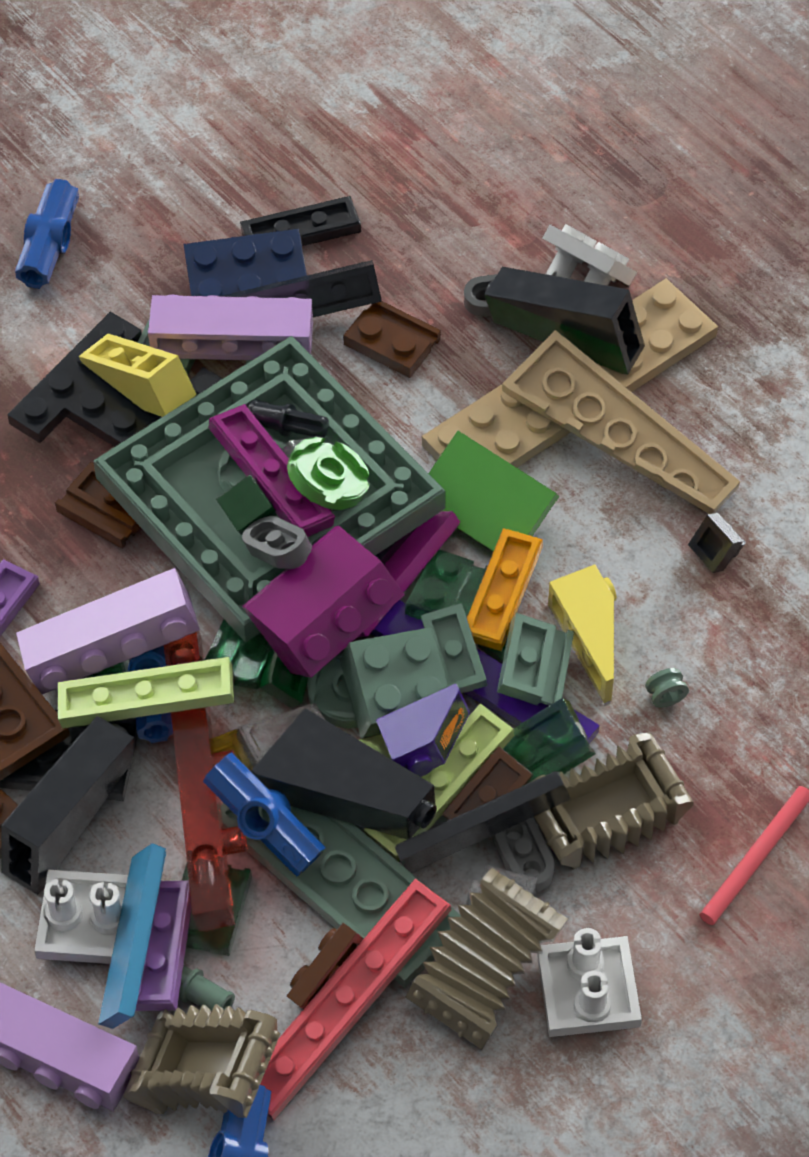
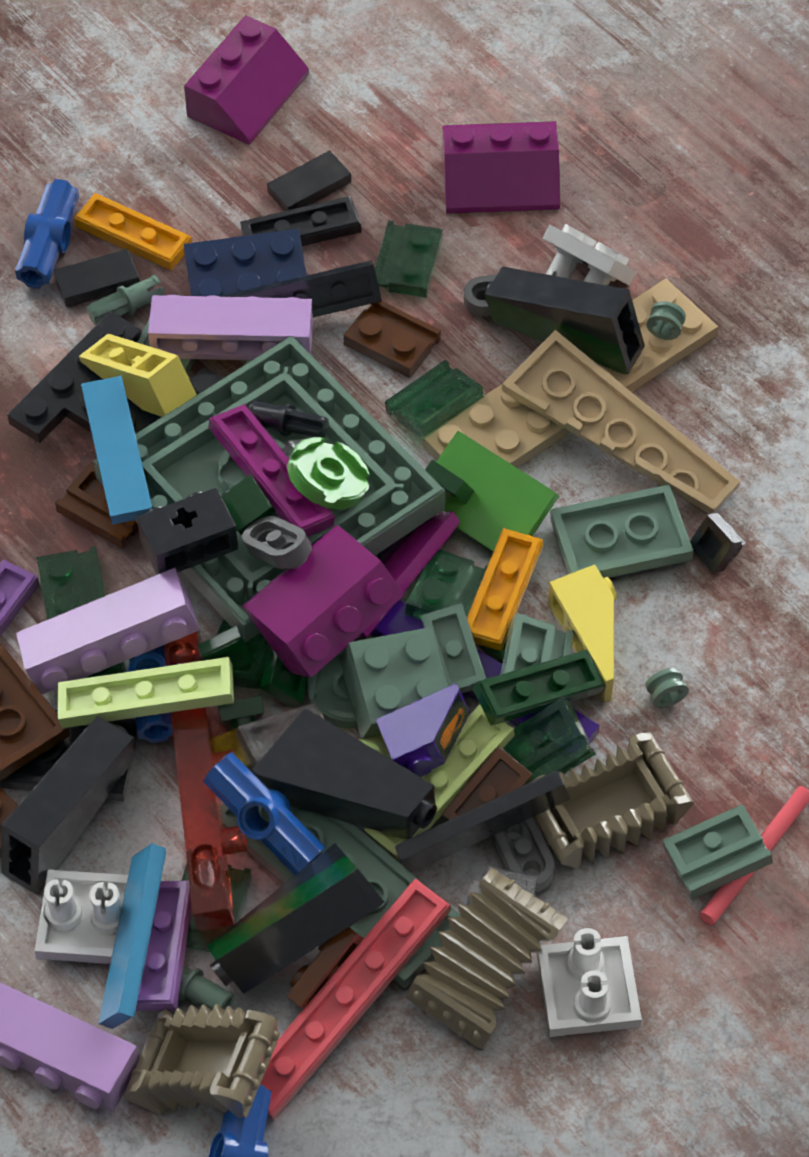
(69, 580): none -> clear green plate
(96, 277): none -> black tile
(116, 449): none -> dark azure tile
(125, 300): none -> sand green axle
(132, 231): none -> light orange tile
(188, 532): none -> black brick
(230, 645): none -> dark green tile
(241, 711): none -> dark green plate
(244, 81): none -> magenta slope
(294, 920): none -> black slope
(309, 182): none -> black tile
(408, 258): none -> clear green plate
(434, 399): none -> clear green plate
(449, 482): none -> dark green plate
(501, 167): none -> magenta slope
(538, 687): none -> dark green tile
(622, 533): none -> sand green plate
(666, 320): none -> sand green bush
(717, 851): none -> sand green plate

